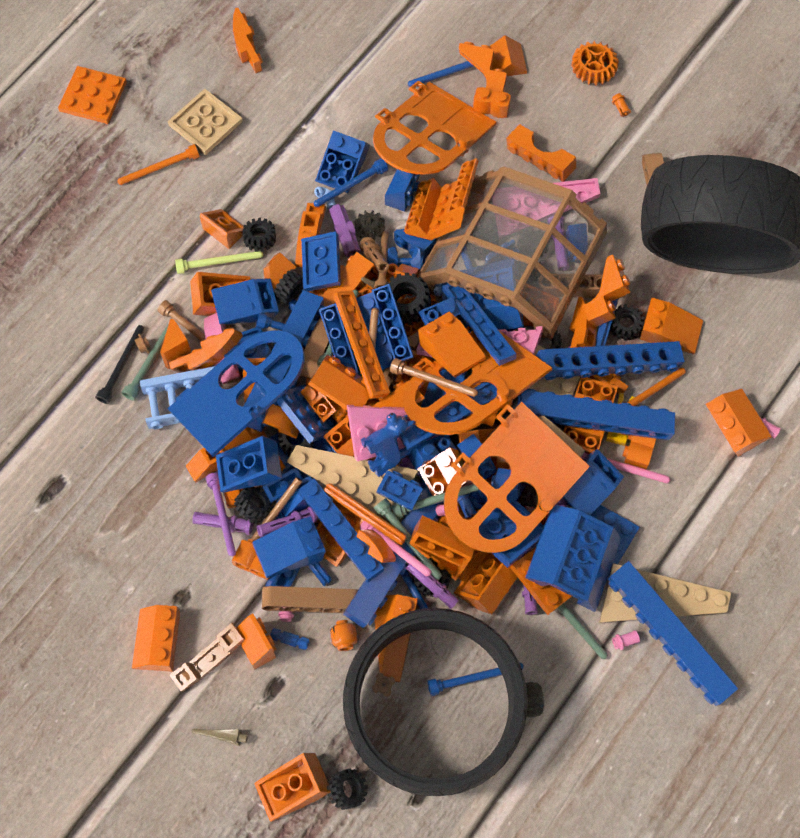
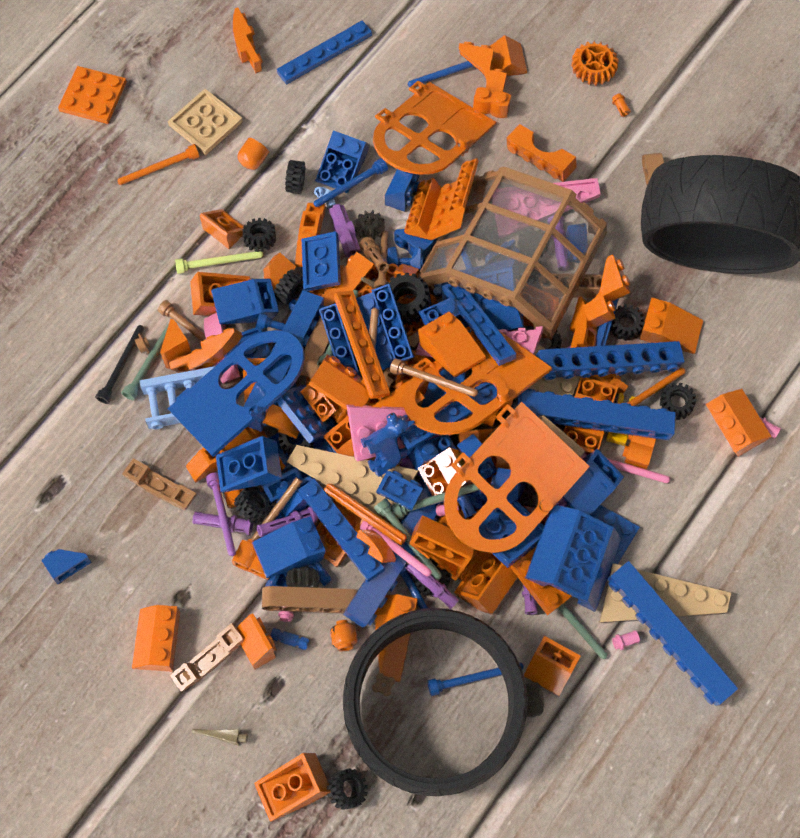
(64, 563): none -> blue slope
(158, 485): none -> medium nougat slope
(252, 154): none -> orange helmet
(295, 176): none -> black tyre
(303, 578): none -> clear smoke gear
(324, 52): none -> blue plate
(552, 665): none -> orange slope
(679, 390): none -> black tyre

